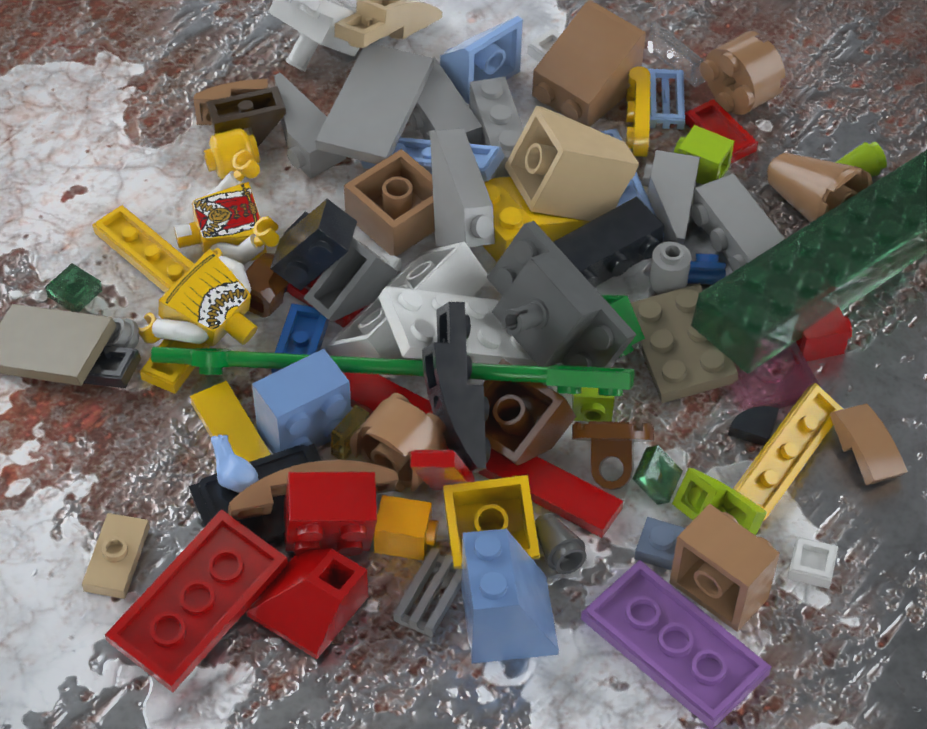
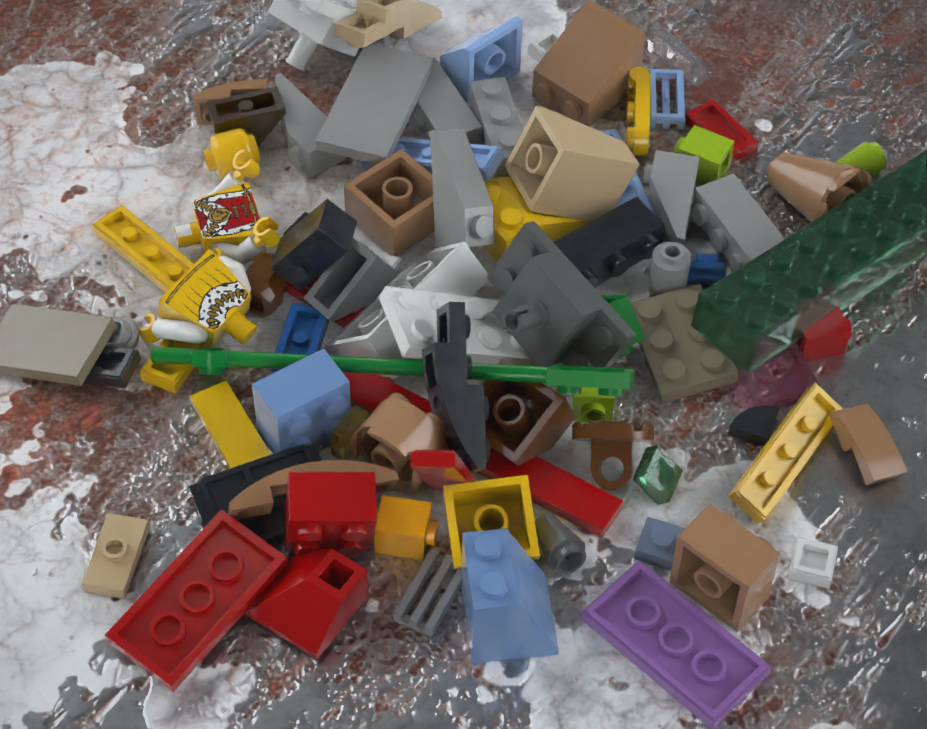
(73, 288): clear green plate -> none
(232, 471): light blue animal -> none
(700, 490): lime slope -> none
(743, 73): medium nougat brick -> none

